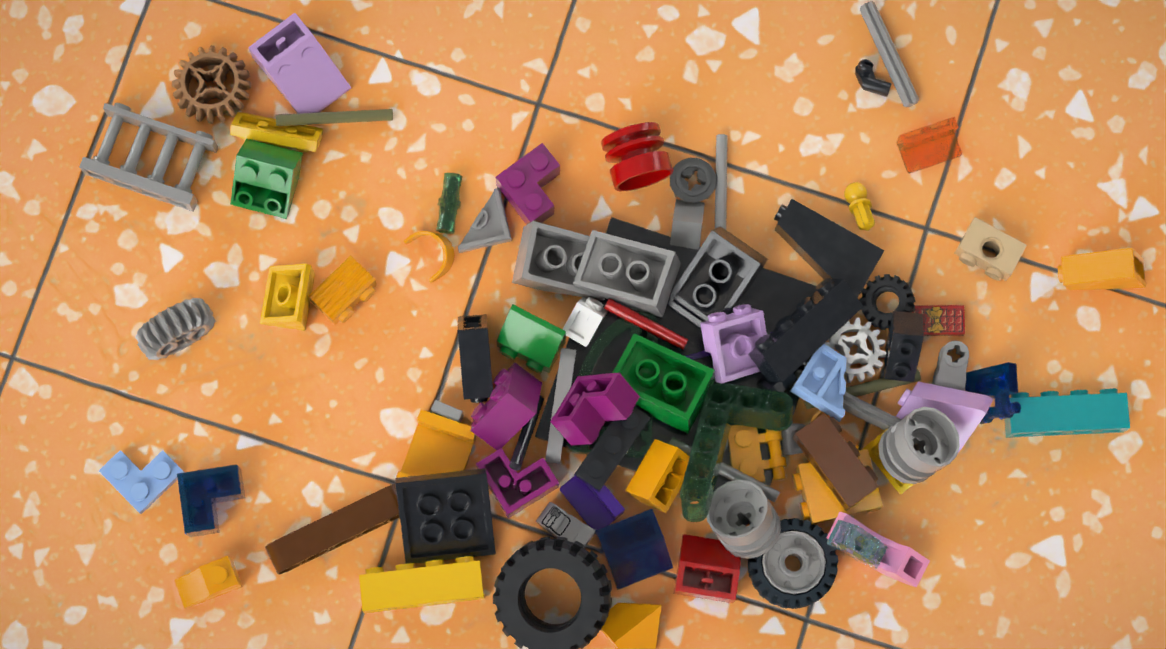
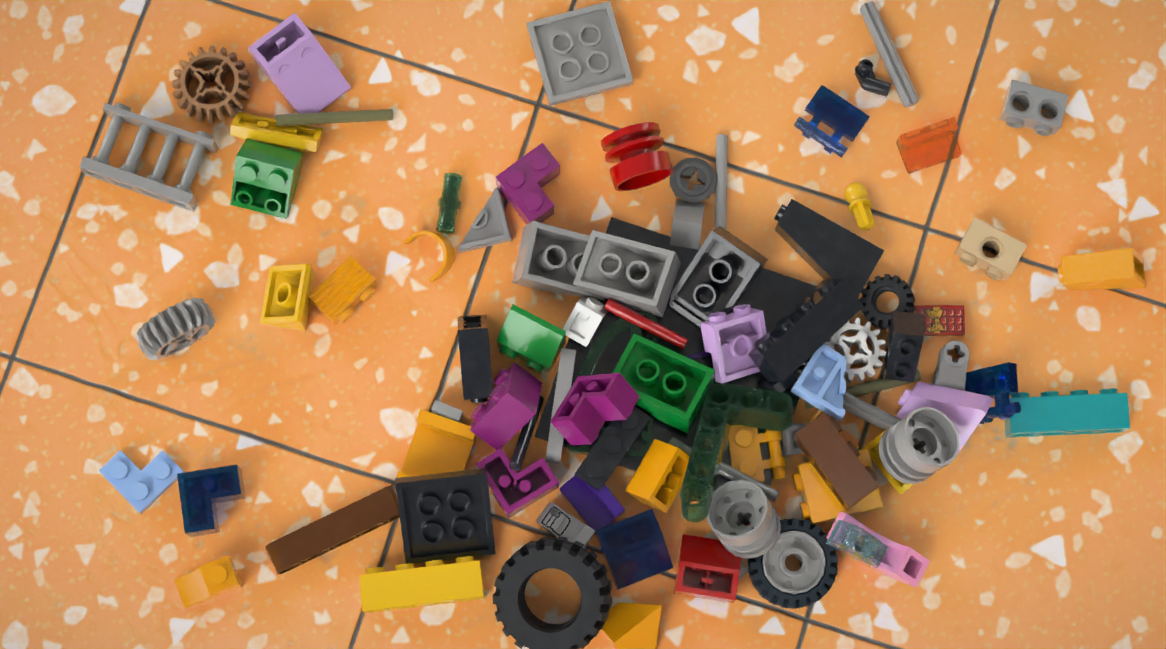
(579, 53): none -> light grey plate
(836, 114): none -> clear blue plate
(1034, 100): none -> light grey brick

